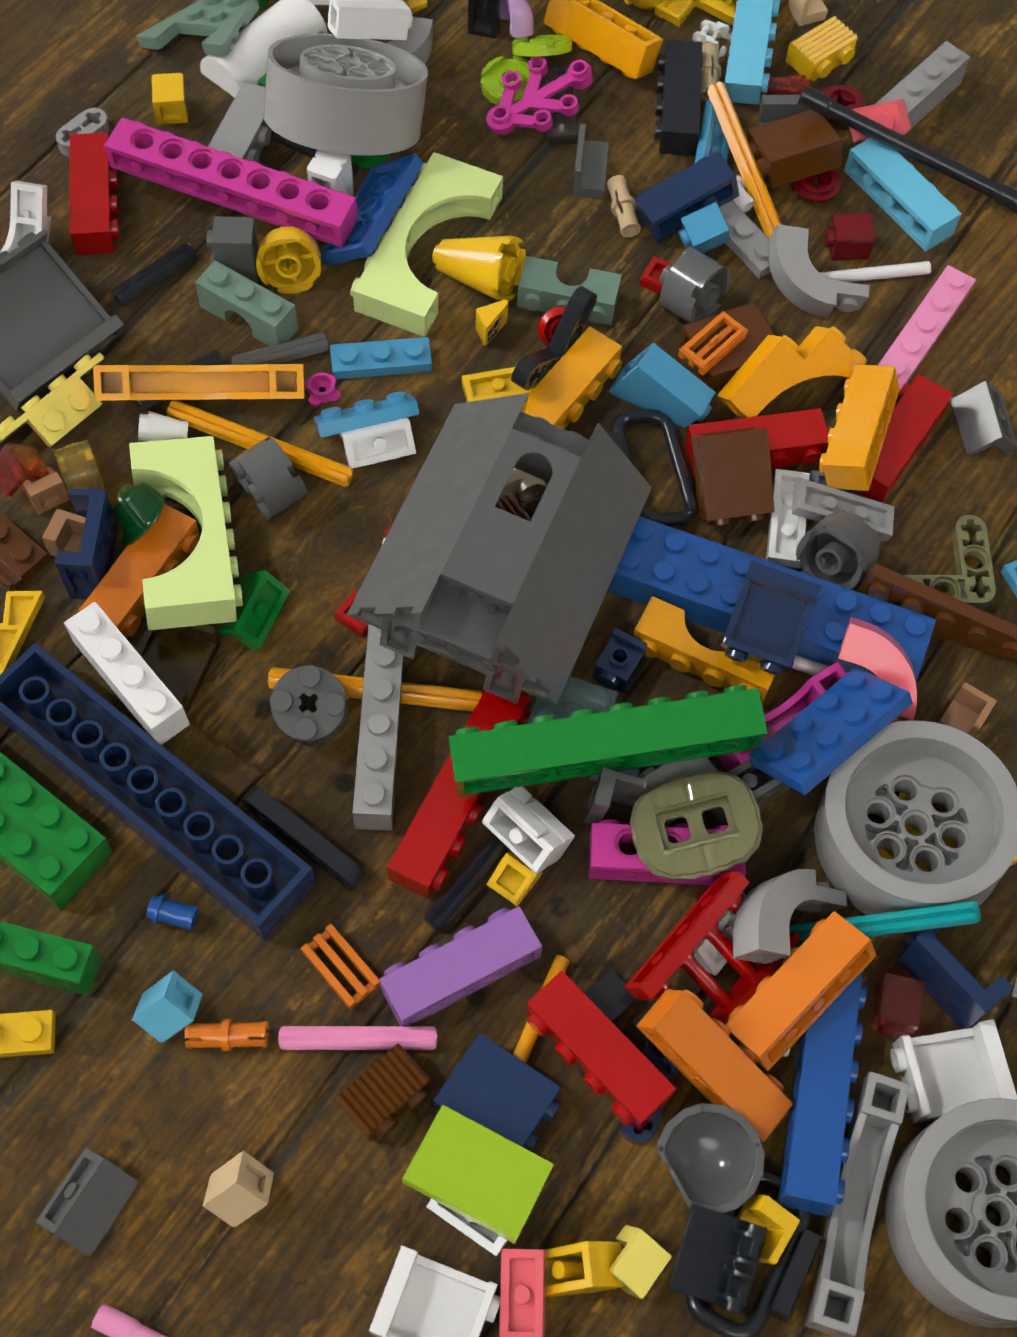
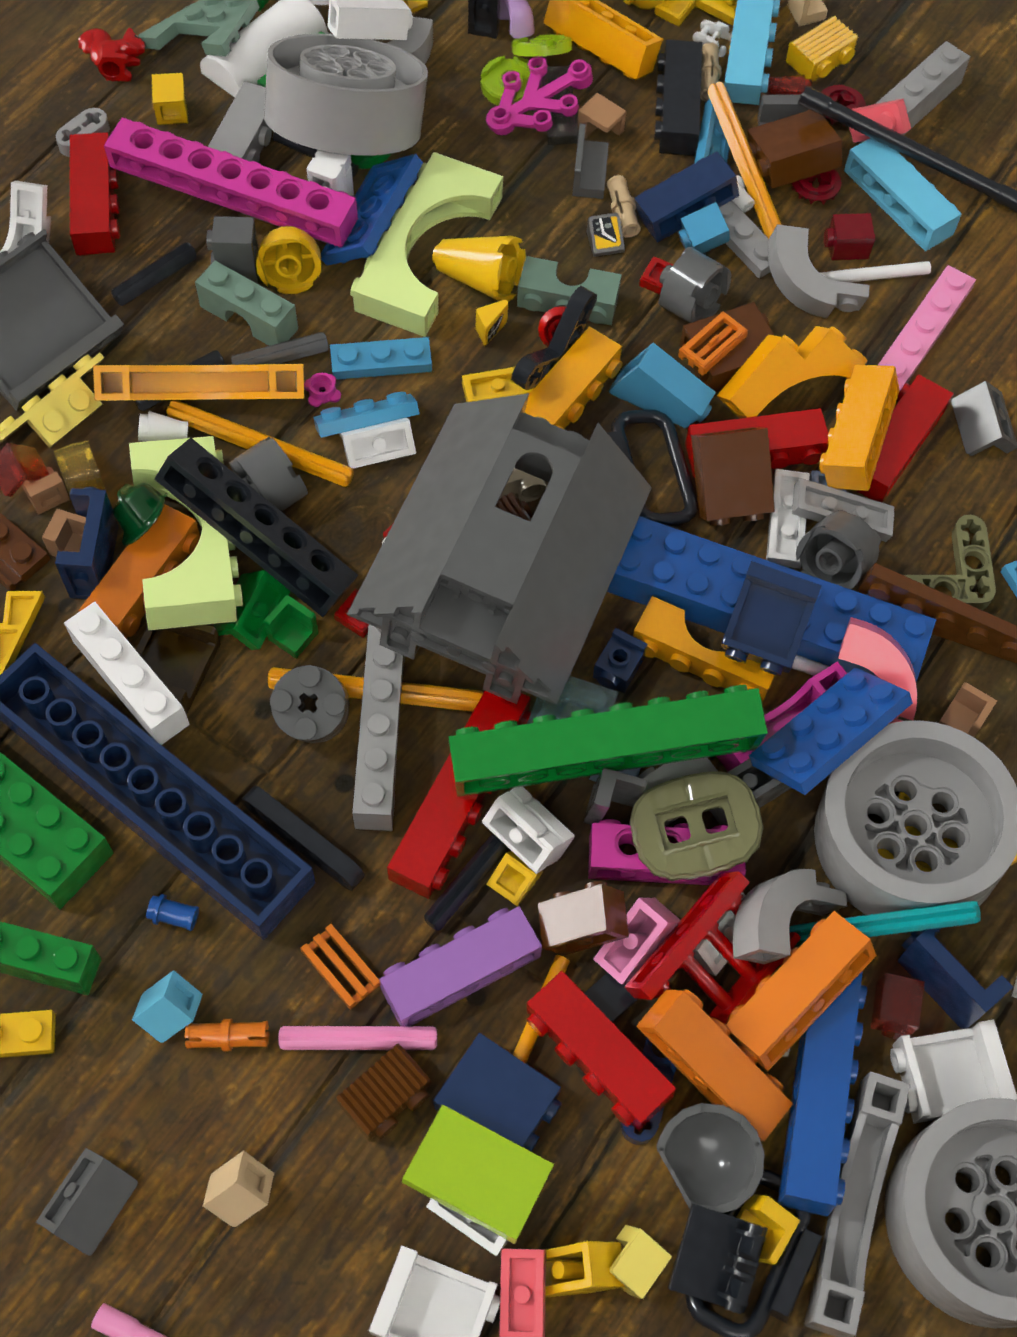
(112, 55): none -> red animal
(255, 526): none -> black brick
(291, 626): none -> green panel
(583, 918): none -> brick
(601, 114): none -> medium nougat panel
(605, 234): none -> slope
(648, 926): none -> bright pink slope

